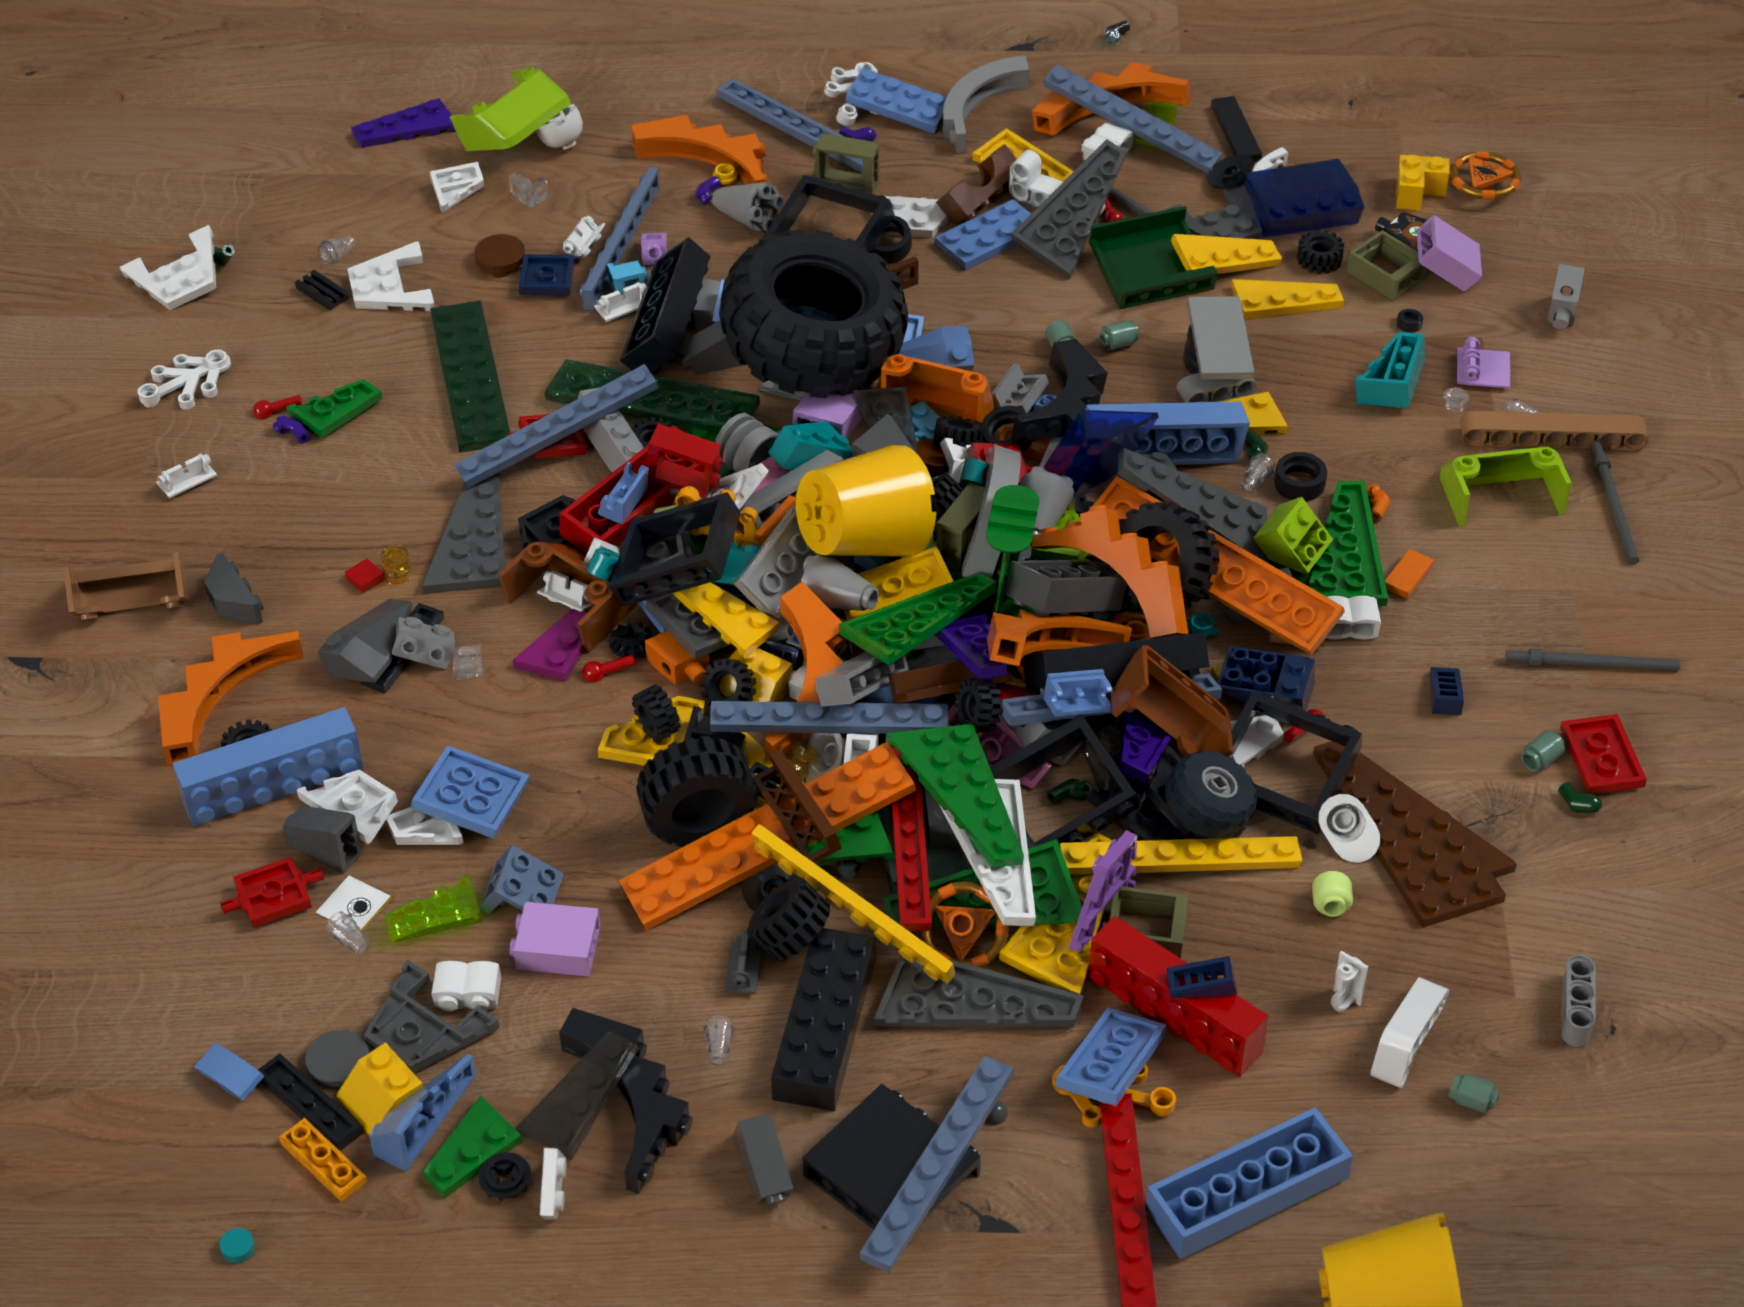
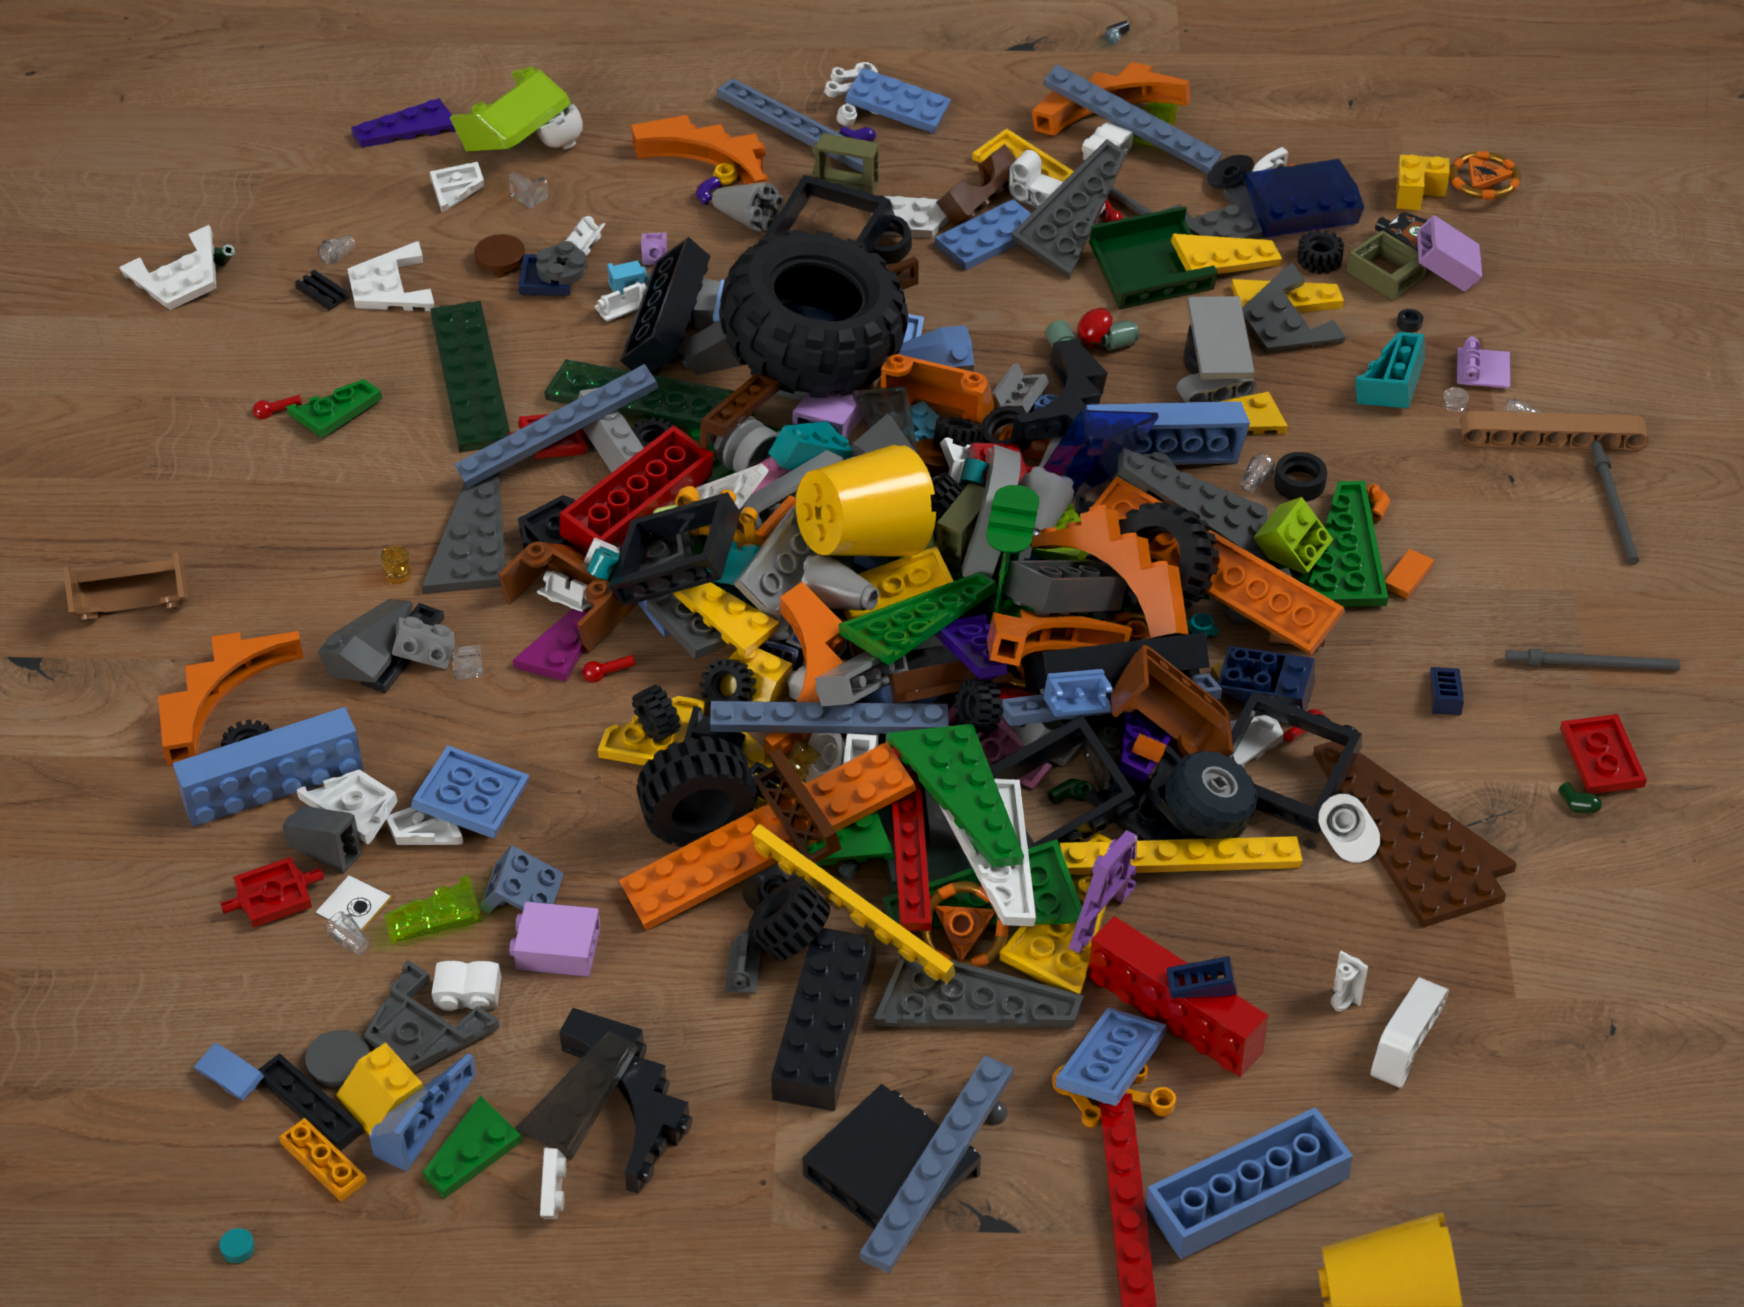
(179, 480): white hinge -> none
(213, 364): white plant -> none
(230, 594): dark grey slope -> none
(296, 427): dark purple arm -> none
(364, 575): red tile -> none
(502, 1165): black gear -> none
(550, 263): none -> dark grey plate
(621, 237): sand blue plate -> none
(622, 646): black gear -> none
(625, 494): medium blue hinge -> none
(673, 660): orange torso -> none
(687, 448): red window -> none
(718, 1038): clear cone -> none
(737, 408): none -> reddish brown fence
(763, 1159): dark grey slope -> none
(977, 86): light grey arch -> none
(1094, 325): none -> red hair
(1149, 748): none -> orange slope
(1154, 904): olive window -> none
(1235, 127): black tile -> none
(1257, 444): dark green arm -> none
(1277, 322): none -> dark grey wing
(1332, 893): yellowish green head -> none
(1359, 620): white brick -> none
(1474, 1092): sand green brick -> none
(1504, 467): lime windscreen -> none
(1542, 751): sand green brick -> none
(1564, 307): light grey torso -> none
(1578, 1001): light grey beam -> none

